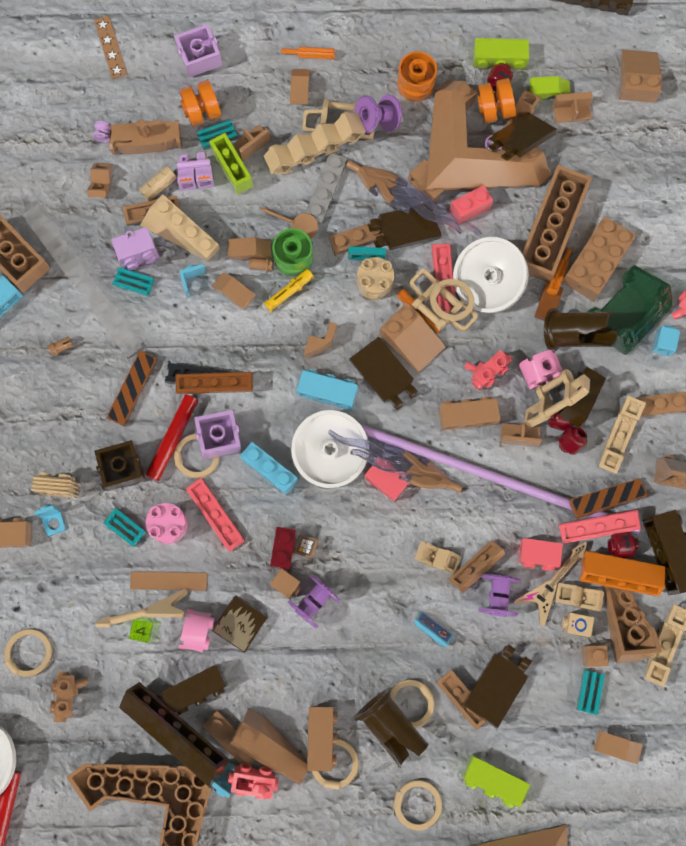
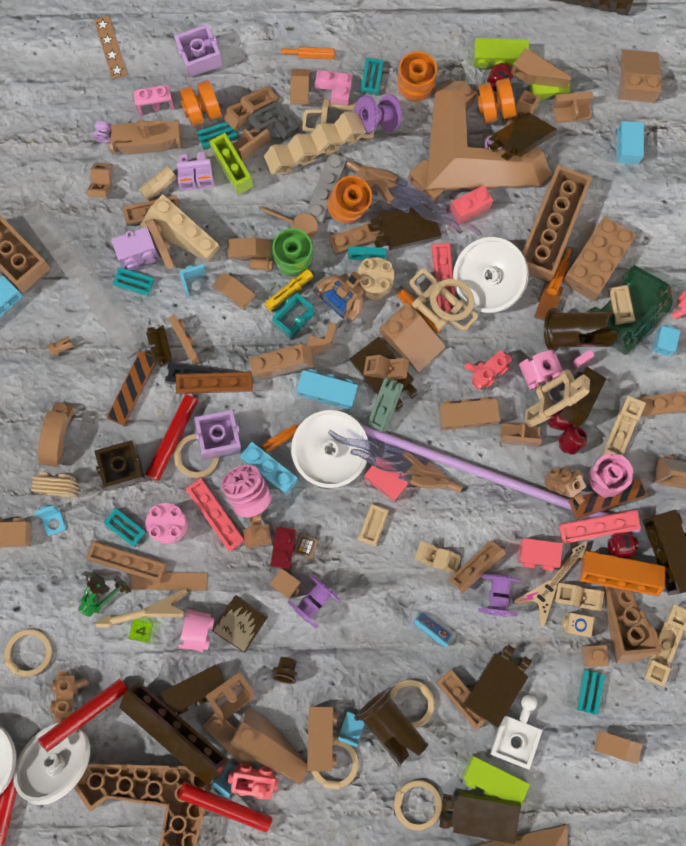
(50, 775): none -> white dish
(53, 433): none -> medium nougat arch
(82, 715): none -> red piece
(97, 586): none -> plant
(126, 561): none -> medium nougat tile
(153, 96): none -> bright pink window
(160, 353): none -> dark brown hinge
(162, 245): none -> medium nougat hinge
(186, 341): none -> medium nougat hinge
(225, 807): none -> red piece
(230, 696): none -> medium nougat window
(238, 114): none -> medium nougat slope
(246, 490): none -> bright pink wheel
(257, 535): none -> medium nougat brick
(274, 116): none -> dark grey plate
(279, 439): none -> orange axle
(281, 361): none -> medium nougat brick
(285, 671): none -> dark brown piece
(293, 315): none -> teal window
(337, 82): none -> bright pink plate
(342, 295): none -> torso
(349, 200): none -> orange wheel
(351, 730): none -> medium azure bracket
(369, 90): none -> teal tile
(373, 525): none -> tan tile
(382, 367): none -> medium nougat slope
(385, 404): none -> sand green hinge
(481, 816): none -> dark brown tile
(529, 736): none -> white plate
(535, 70): none -> medium nougat slope
(566, 482): none -> medium nougat brick
(583, 359): none -> bright pink tile
(610, 475): none -> bright pink brick
(621, 305): none -> tan tile
(630, 142): none -> medium azure panel

